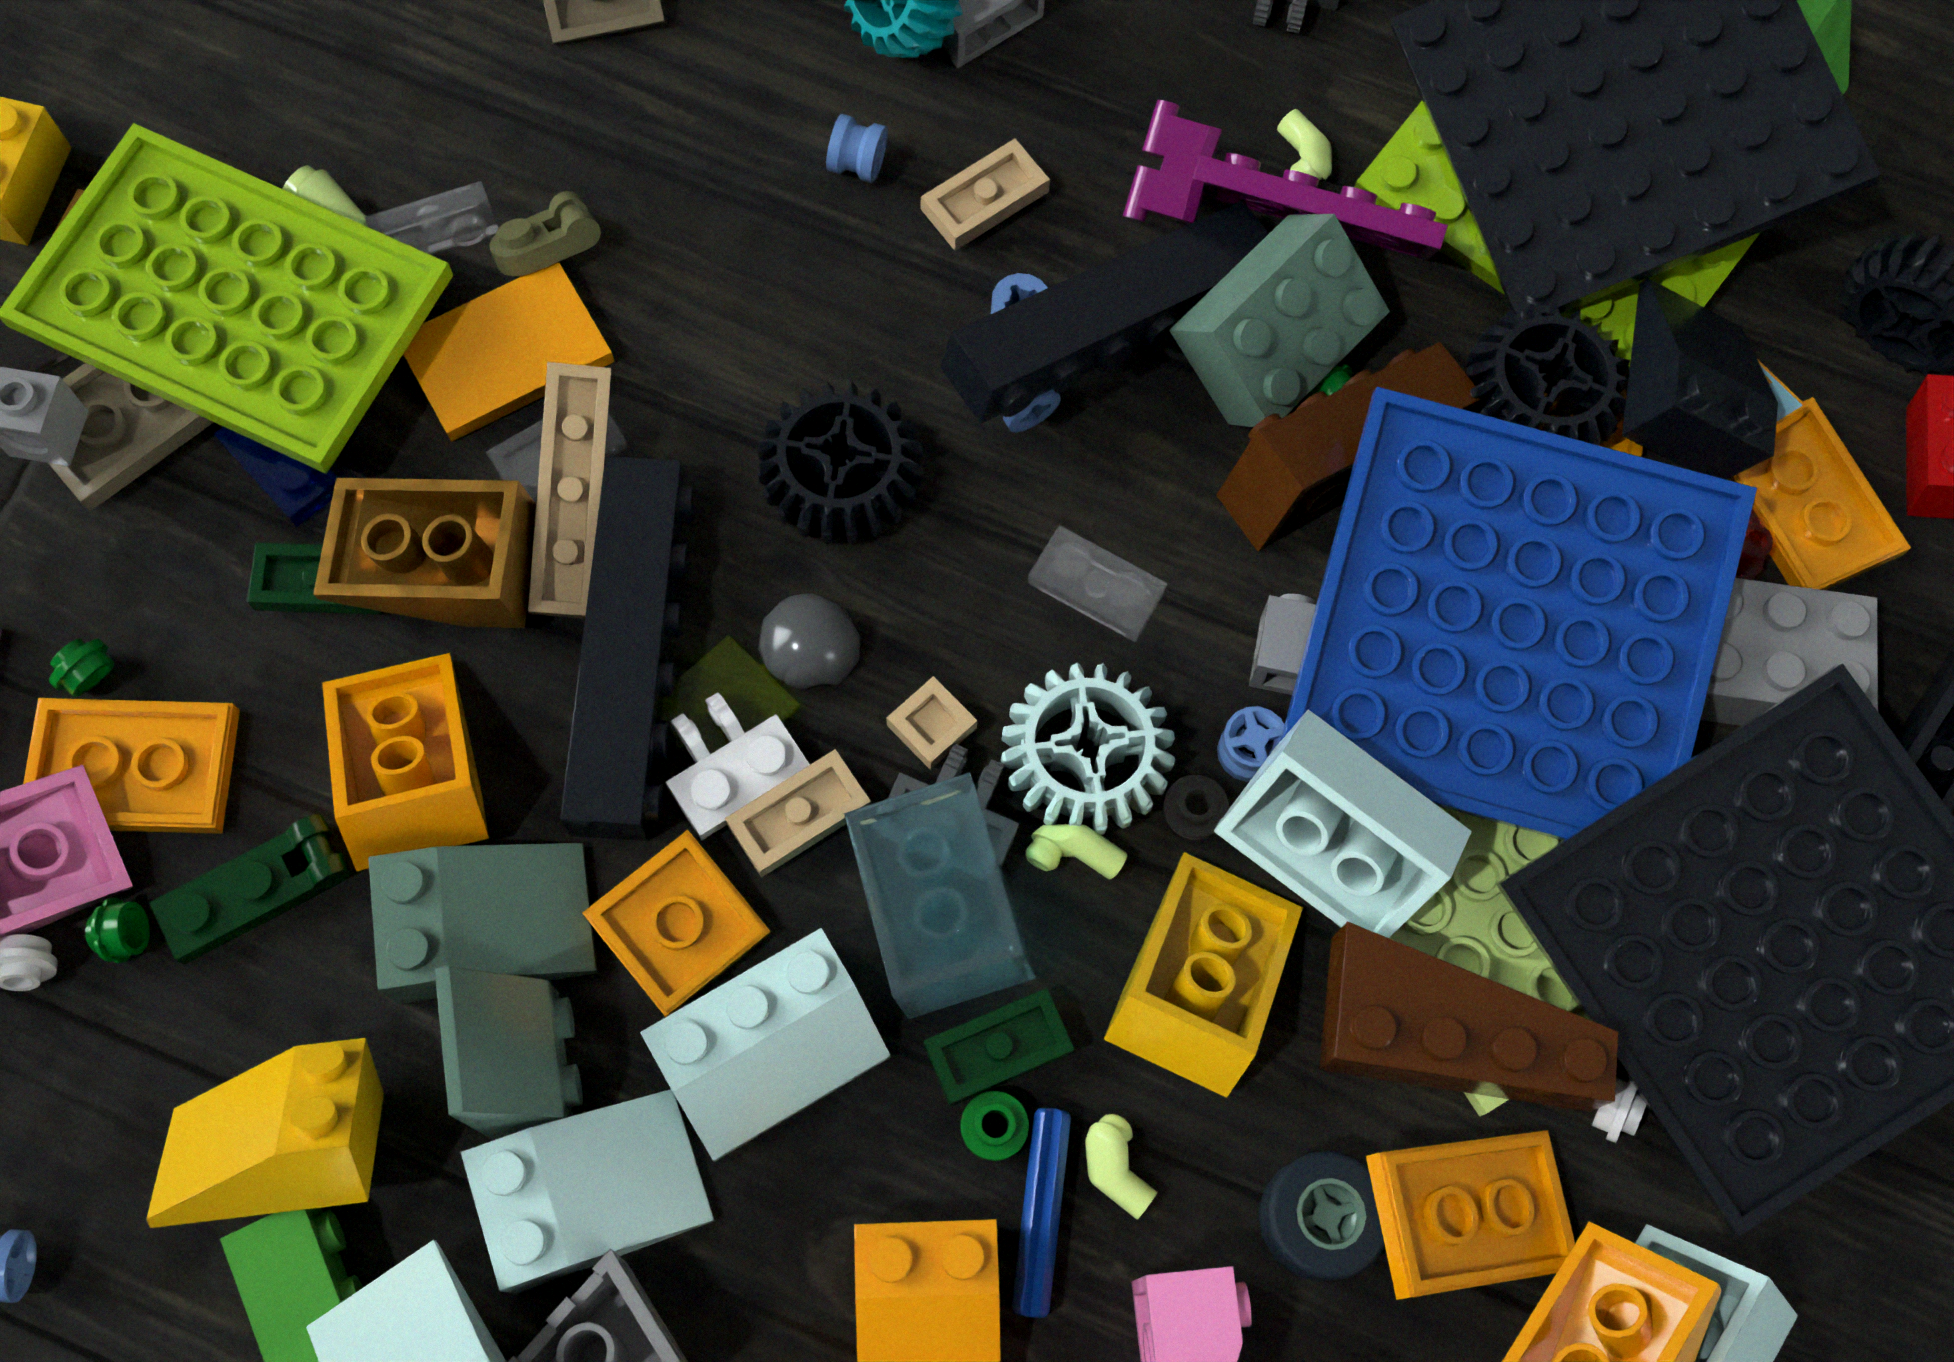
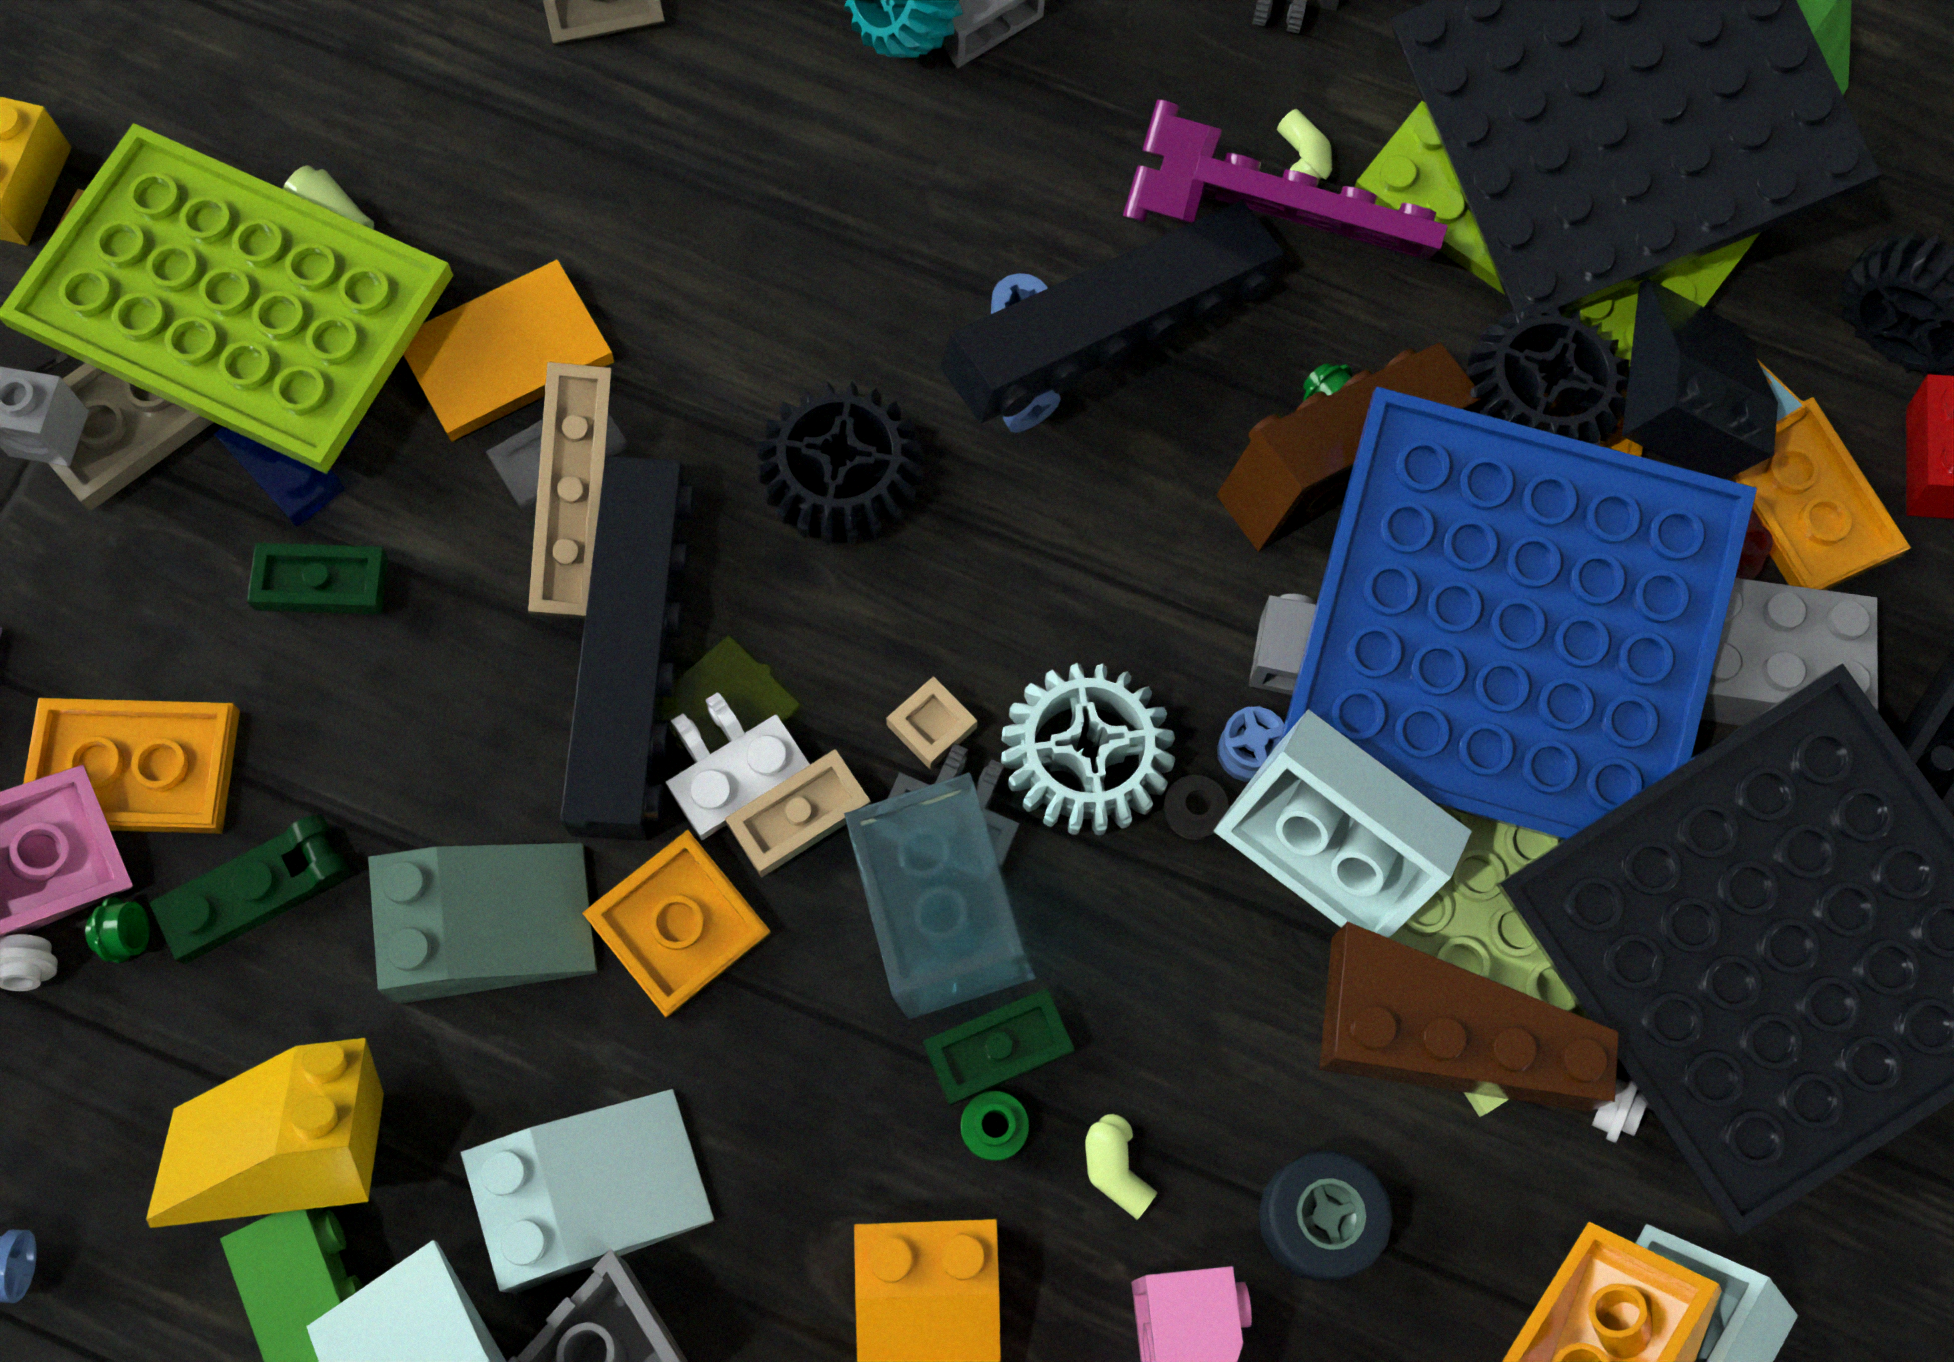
(80, 666): green plate -> none
(402, 760): light orange slope -> none
(430, 549): pearl gold slope -> none
(439, 221): clear plate -> none
(505, 1050): sand green slope -> none
(546, 237): olive plate -> none
(766, 1044): light aqua slope -> none
(809, 641): dark grey hair -> none
(856, 148): medium blue wheel -> none
(985, 194): tan plate -> none
(1041, 1213): blue axle -> none
(1082, 842): yellowish green arm -> none
(1097, 583): clear plate -> none
(1205, 976): yellow slope -> none
(1280, 319): sand green brick -> none
(1471, 1213): light orange tile -> none

